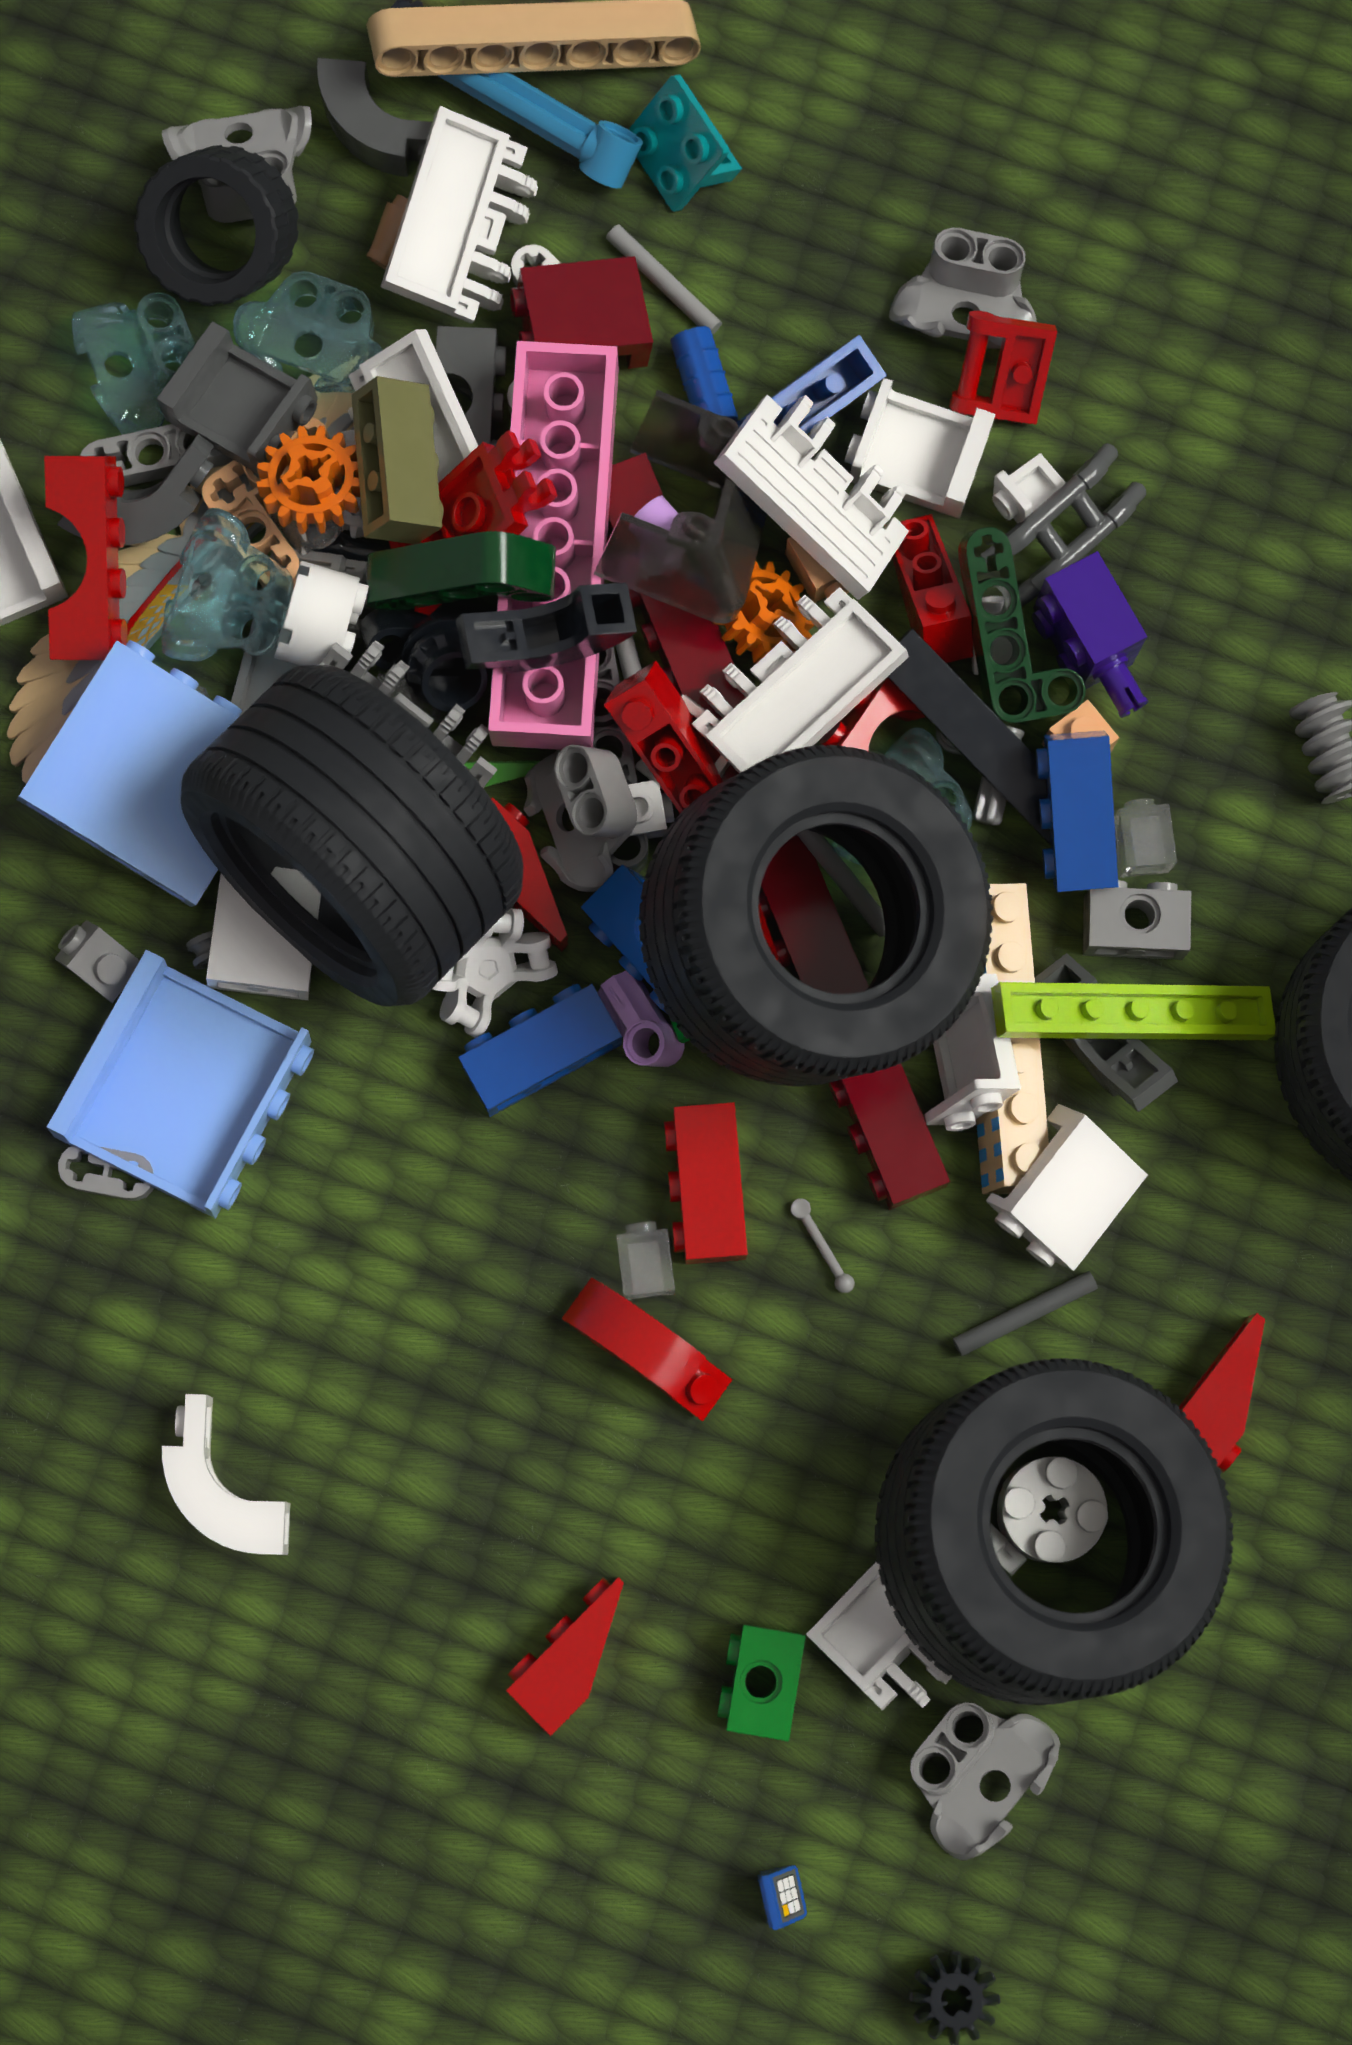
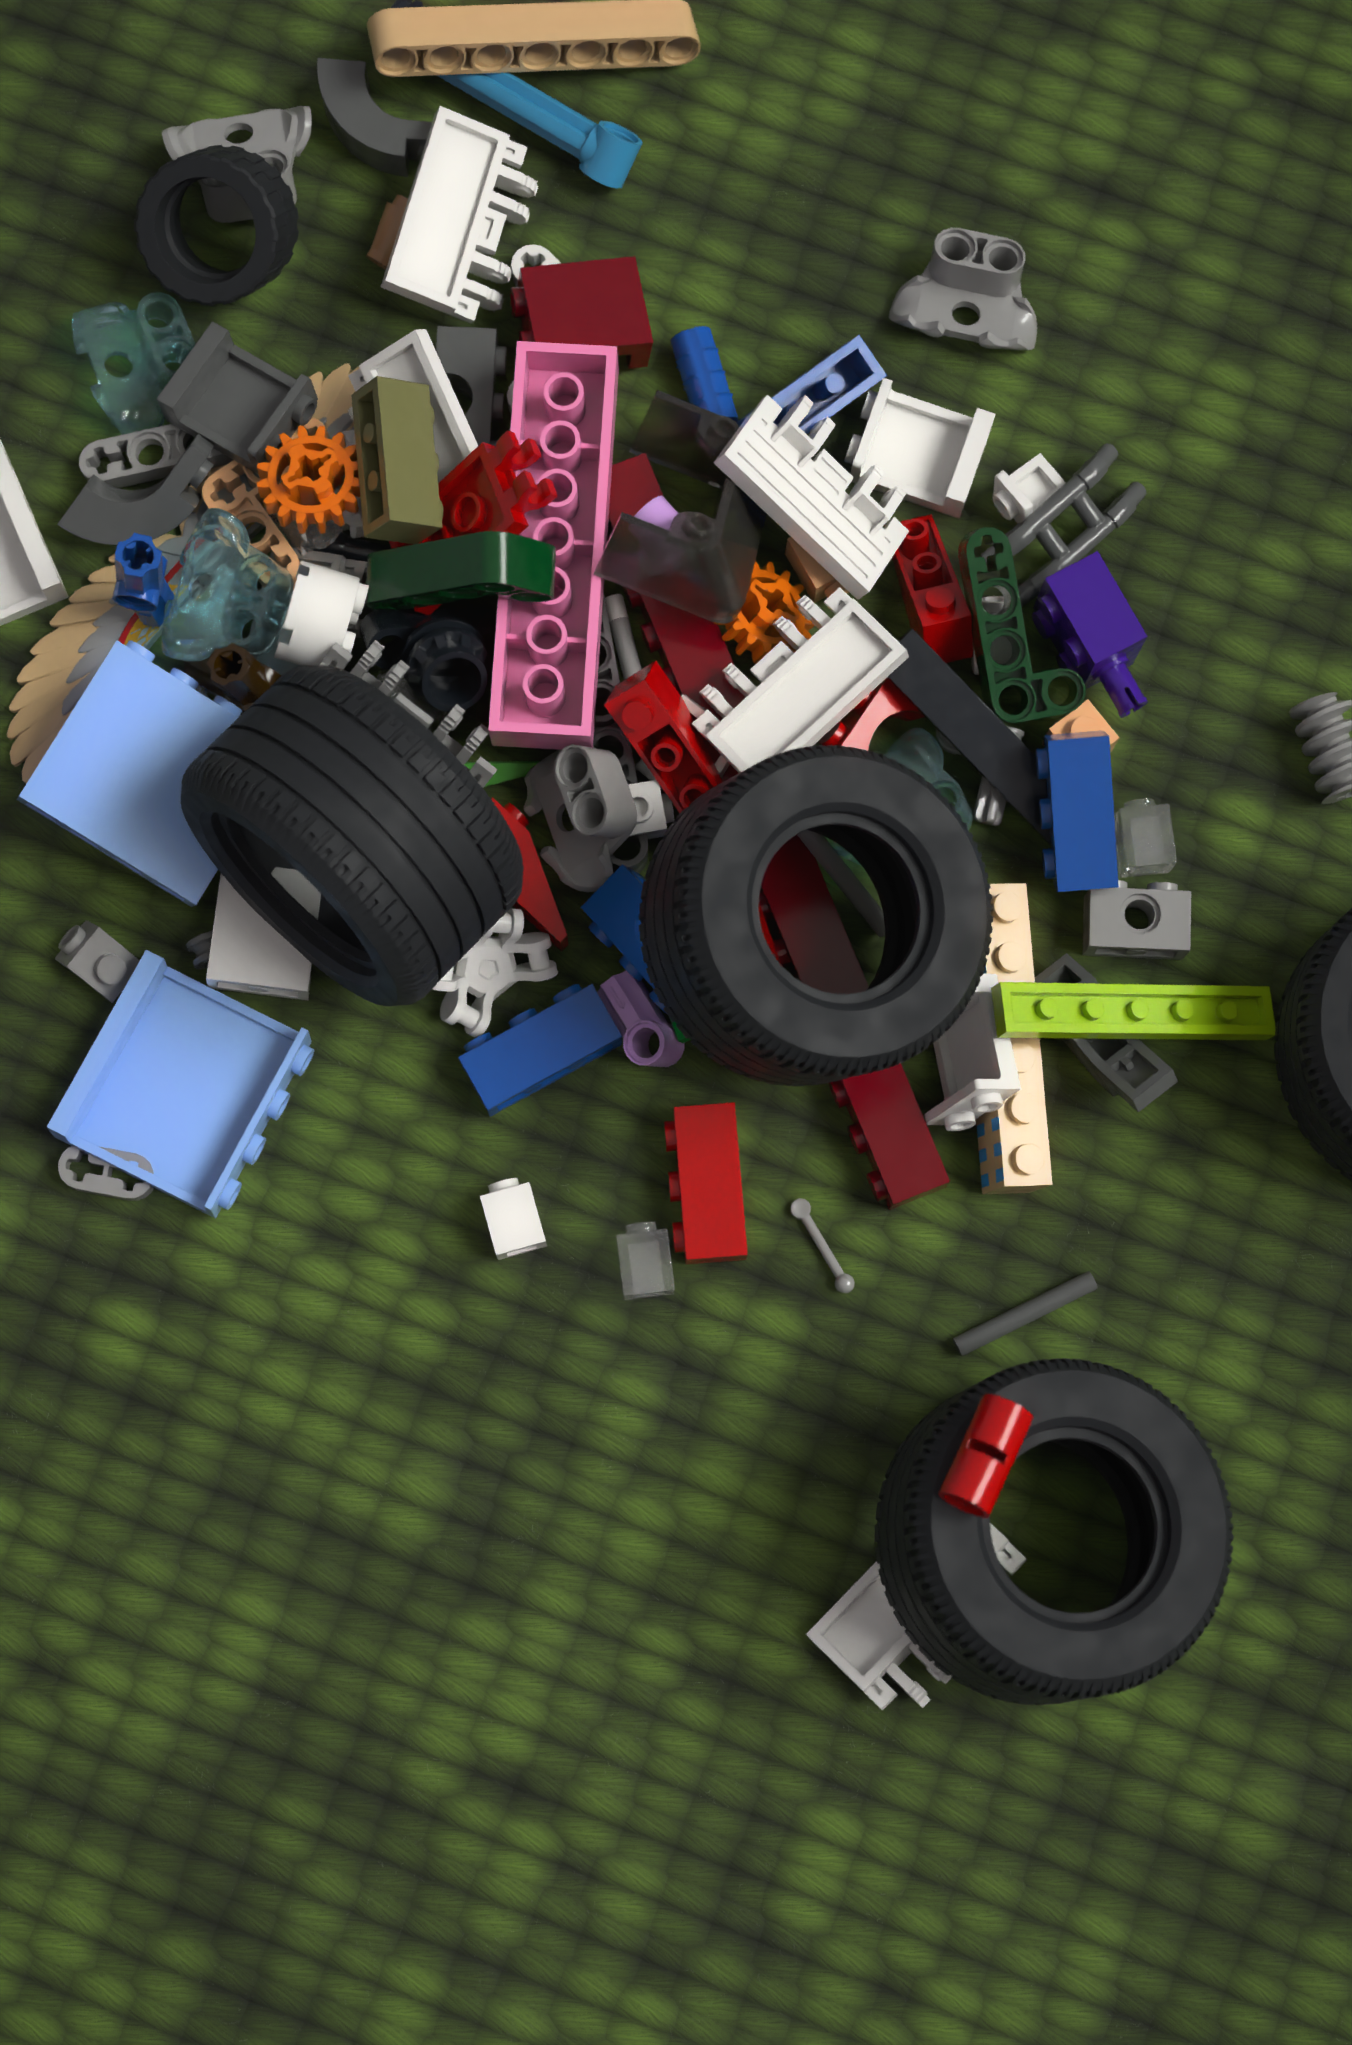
(87, 494): red arch -> none
(141, 579): none -> blue piece
(203, 1499): white arch -> none
(233, 675): none -> dark brown piece
(275, 325): clear light blue piece -> none
(512, 1218): none -> white brick
(548, 634): black arch -> none
(564, 1674): red slope -> none
(647, 1348): red arch -> none
(663, 279): light grey bar -> none
(681, 145): teal bracket -> none
(769, 1714): green brick -> none
(782, 1896): slope -> none
(957, 2015): black gear -> none
(962, 1817): light grey piece -> none
(986, 1455): none -> red pin
(1019, 370): red plate -> none
(1069, 1191): white panel -> none
(1081, 1515): white brick -> none
(1223, 1393): red slope -> none

